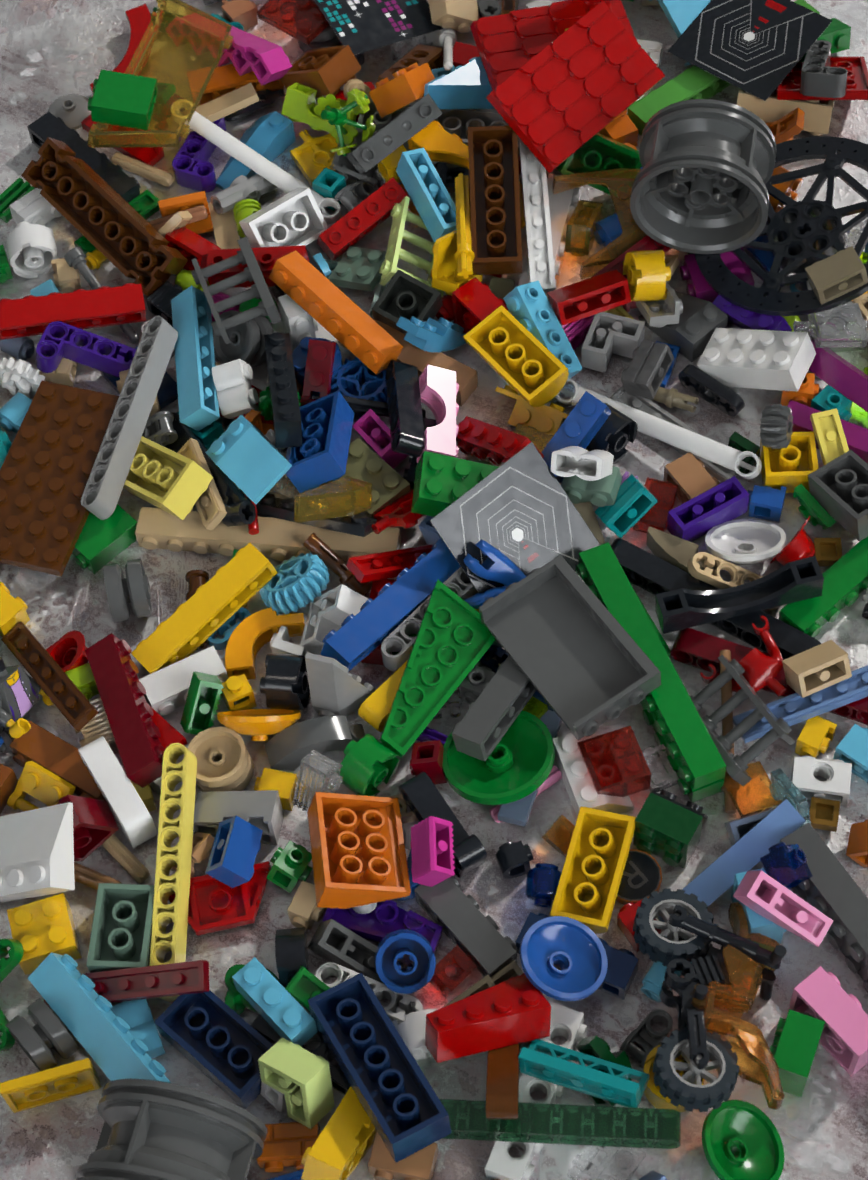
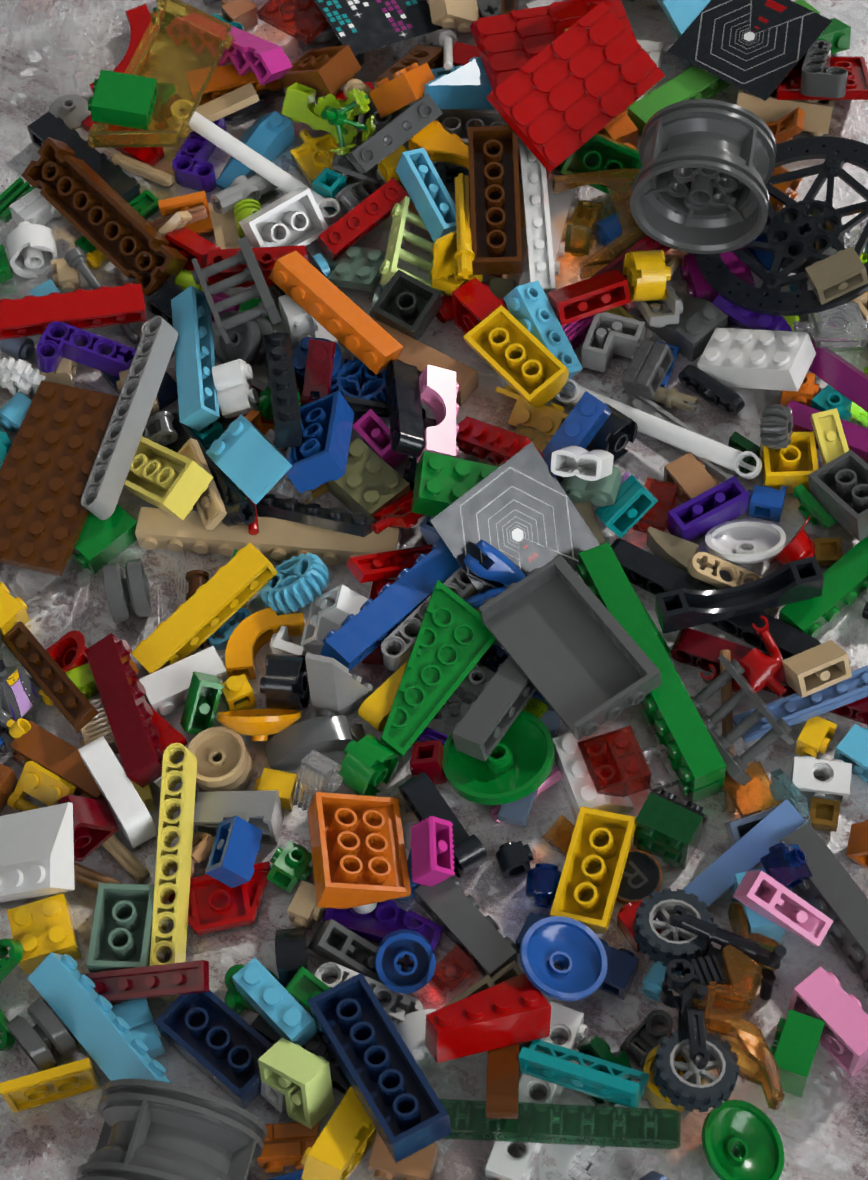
(333, 500): clear yellow slope -> none
(336, 565): reddish brown pin -> none
(432, 335): dark azure slope -> none

